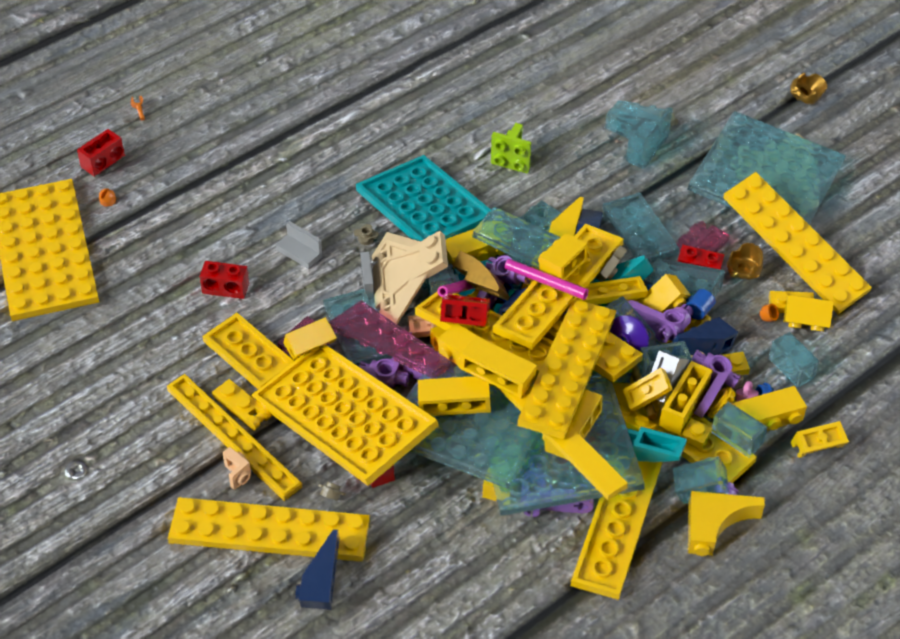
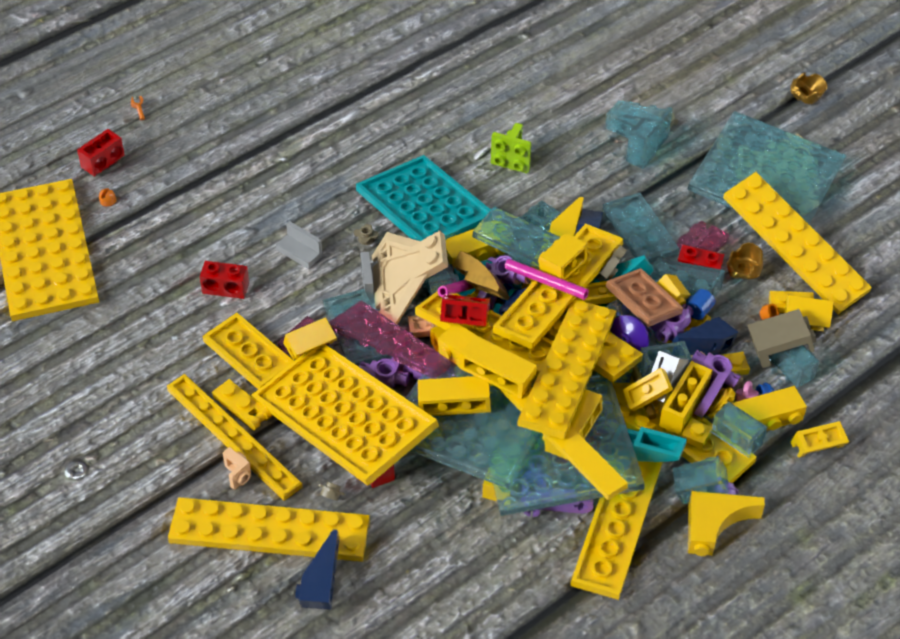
(644, 297): none -> nougat tile
(780, 334): none -> dark tan panel

